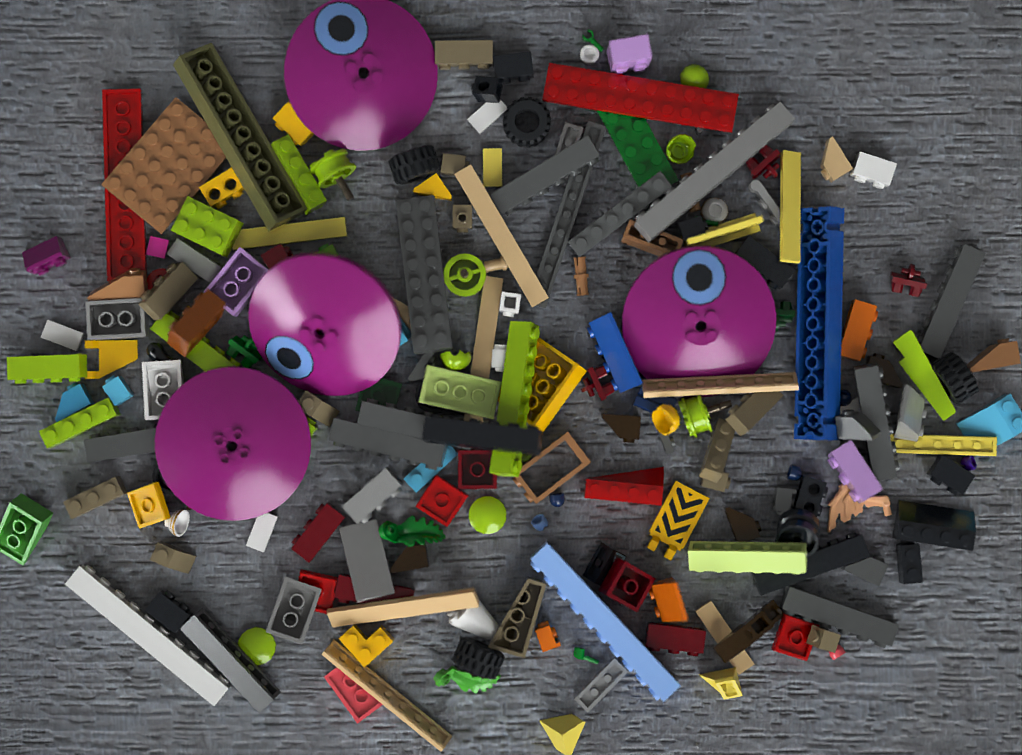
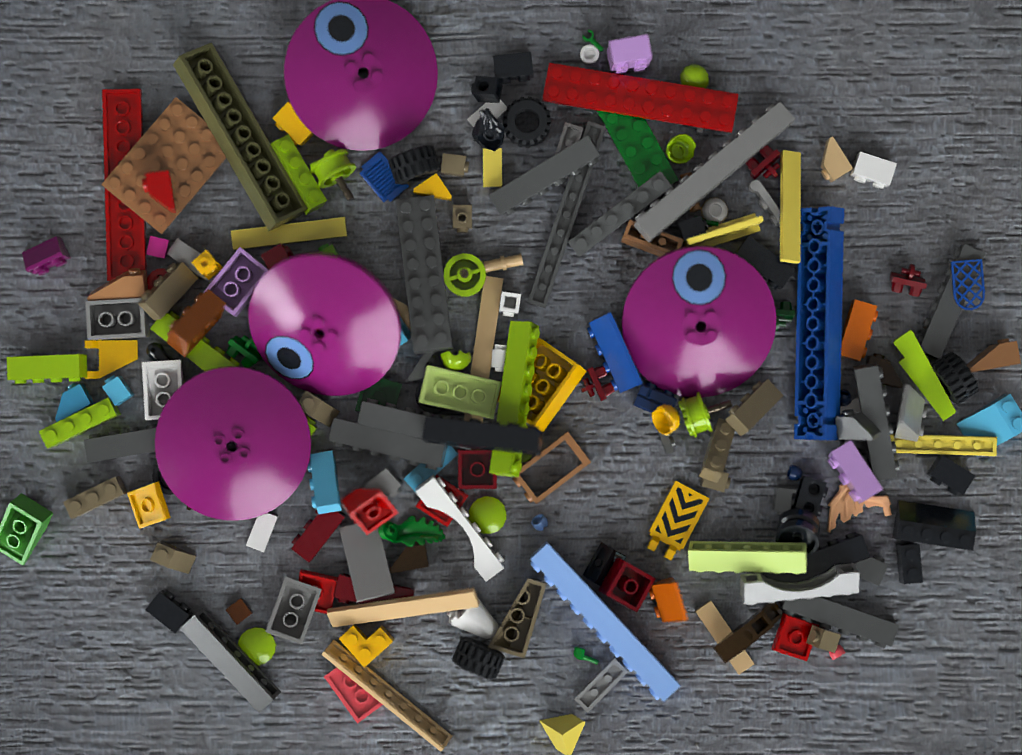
(62, 335): white tile -> none
(148, 634): white brick -> none
(160, 188): none -> red slope
(178, 522): white piece -> none
(207, 226): lime brick -> none
(207, 264): none -> yellow window
(220, 183): yellow brick -> none
(239, 611): none -> reddish brown tile
(324, 482): none -> medium azure brick
(369, 508): none -> red slope
(380, 178): none -> blue window
(435, 496): none -> white arch
(463, 680): bright green plant -> none
(464, 54): dark tan brick -> none
(488, 131): none -> black hair
(501, 235): tan tile -> none
(546, 636): orange brick -> none
(557, 499): dark blue hinge -> none
(581, 276): medium nougat pin -> none
(624, 426): dark brown slope -> none
(632, 487): red wedge -> none
(675, 638): dark red brick -> none
(720, 384): tan tile -> none
(725, 682): light yellow slope -> none
(742, 526): dark brown slope -> none
(837, 581): none -> arch
(955, 289): none -> blue window
(968, 462): dark purple hinge -> none

